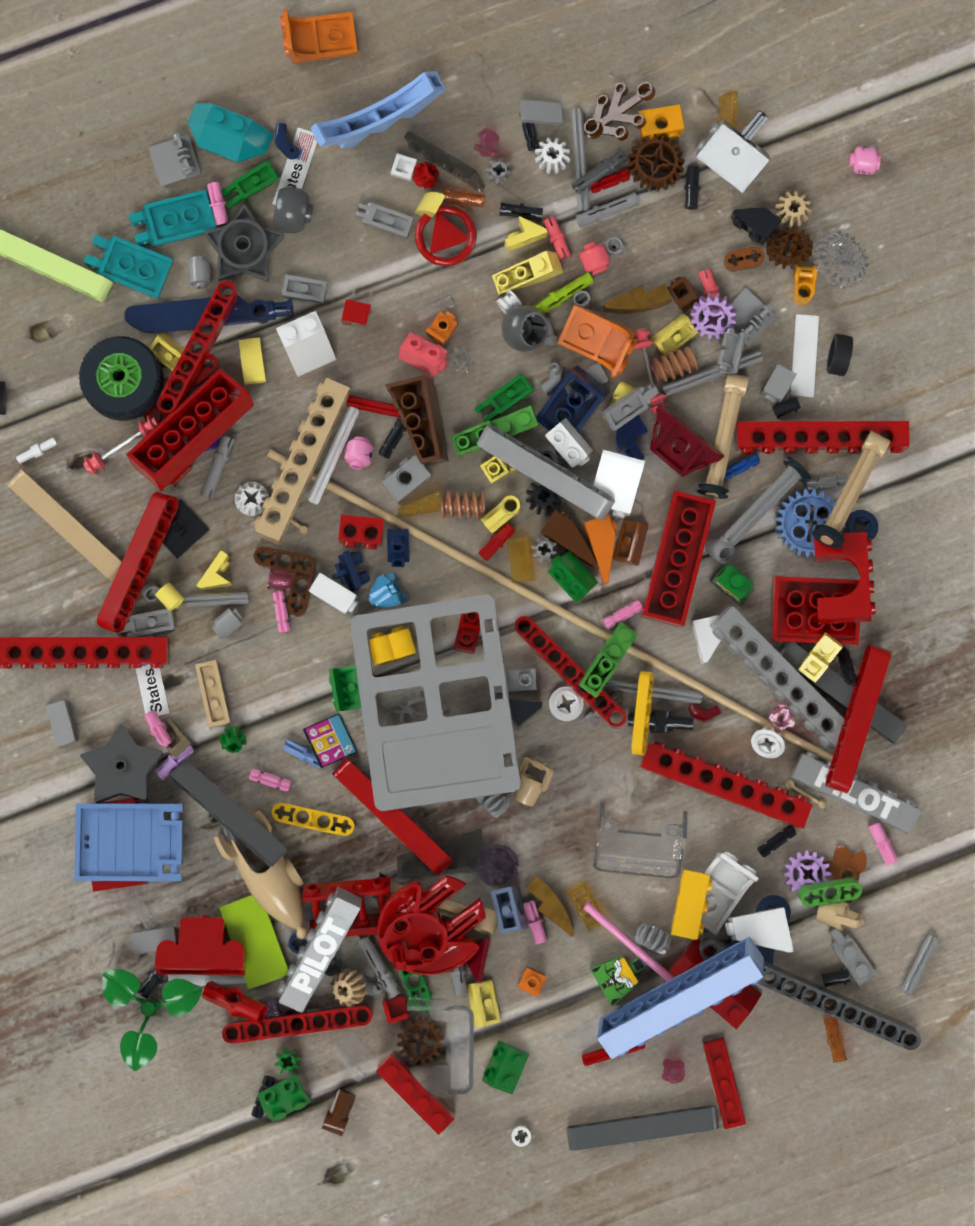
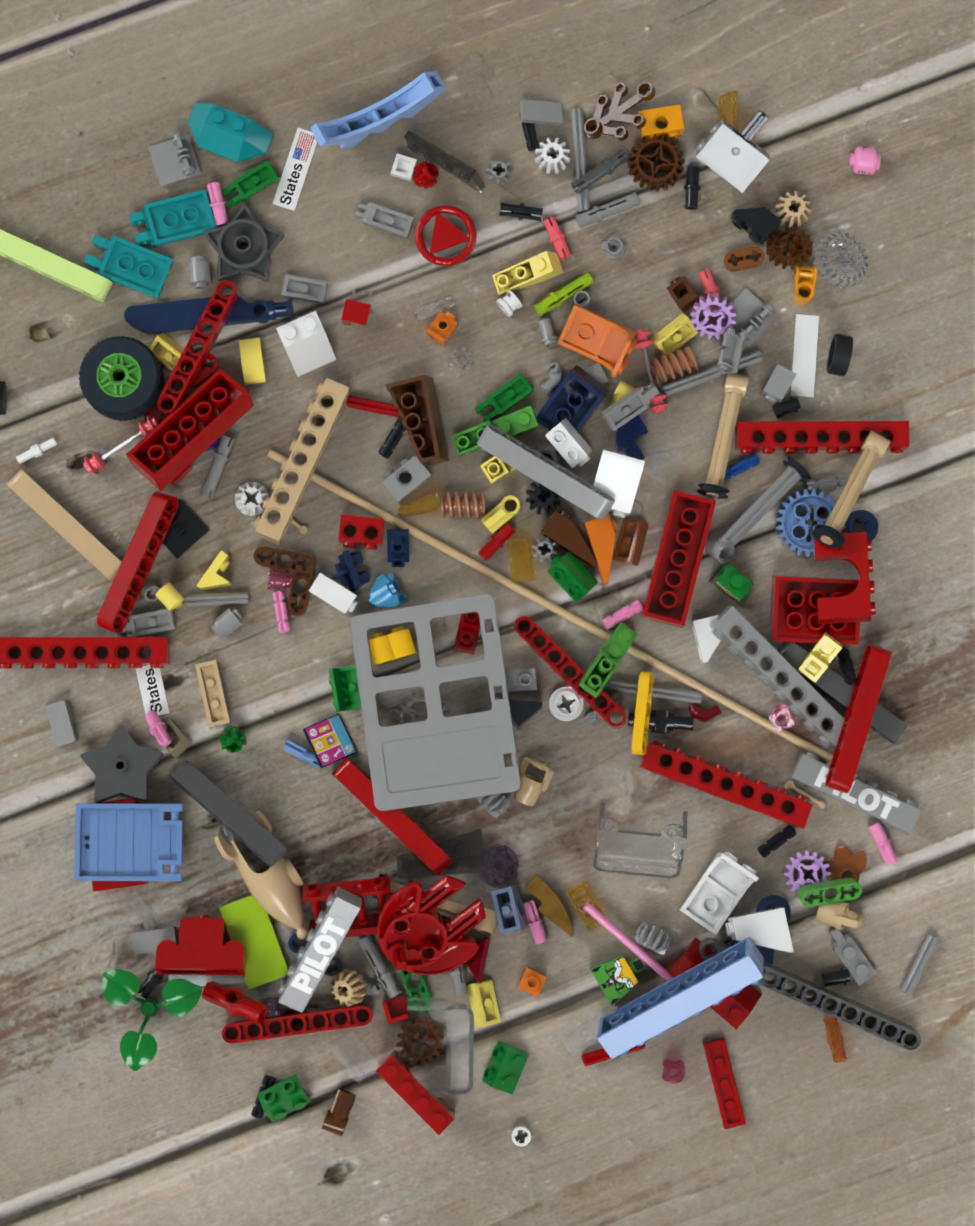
(171, 763): lavender axle -> none
(270, 780): bright pink axle -> none
(283, 143): dark blue arm -> none
(292, 210): dark grey wheel -> none
(294, 1060): green gear -> none
(312, 822): yellow beam -> none
(318, 36): orange bracket -> none
(333, 455): white axle -> none
(359, 453): bright pink head -> none
(423, 354): coral brick -> none
(429, 204): light yellow slope -> none
(463, 198): clear orange pin -> none
(487, 143): clear pink brick -> none
(524, 328): dark grey wheel -> none
(530, 233): light yellow slope -> none
(594, 258): coral head -> none
(610, 181): red axle -> none
(639, 300): pearl gold slope -> none
(642, 1127): dark grey beam -> none
(680, 445): dark red wing -> none
(691, 904): yellow brick -> none
(763, 748): white gear -> none

